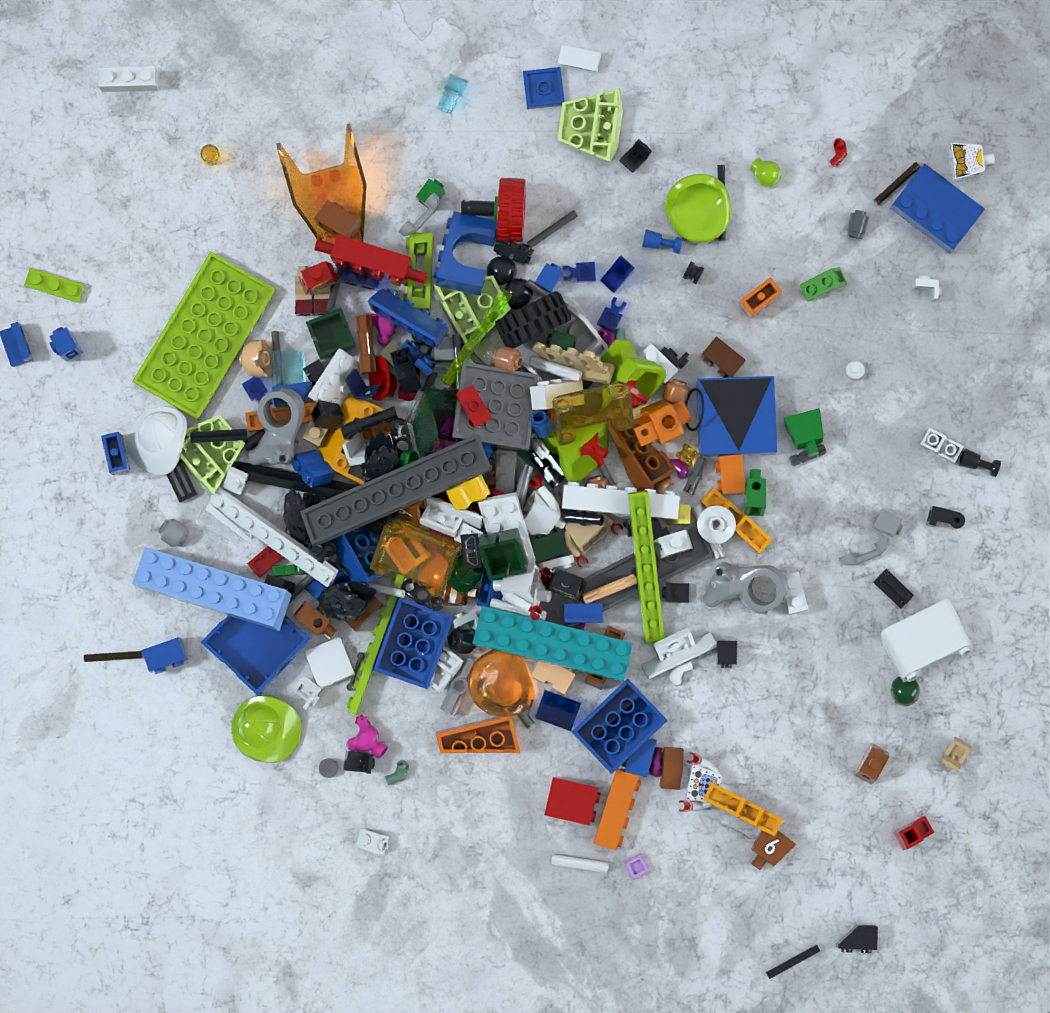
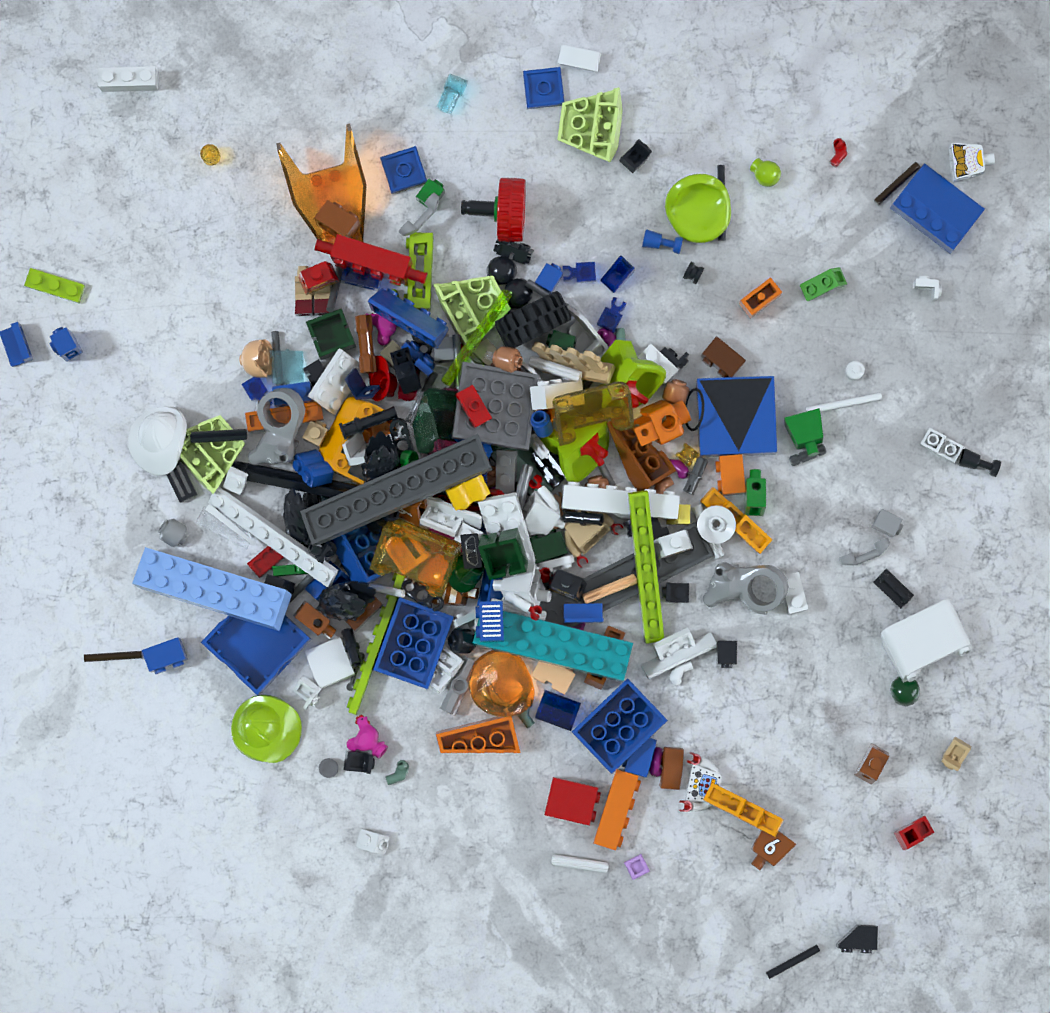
(115, 453): blue brick -> none
(204, 335): lime plate -> none
(253, 440): black pin -> none
(327, 415): black brick -> none
(352, 647): none -> black pin
(403, 169): none -> blue tile
(448, 426): magenta arm -> none
(461, 230): blue arch -> none
(490, 621): none -> blue brick
(553, 228): dark grey bar -> none
(846, 402): none -> white bar
(857, 224): dark grey brick -> none
(951, 518): black leg -> none

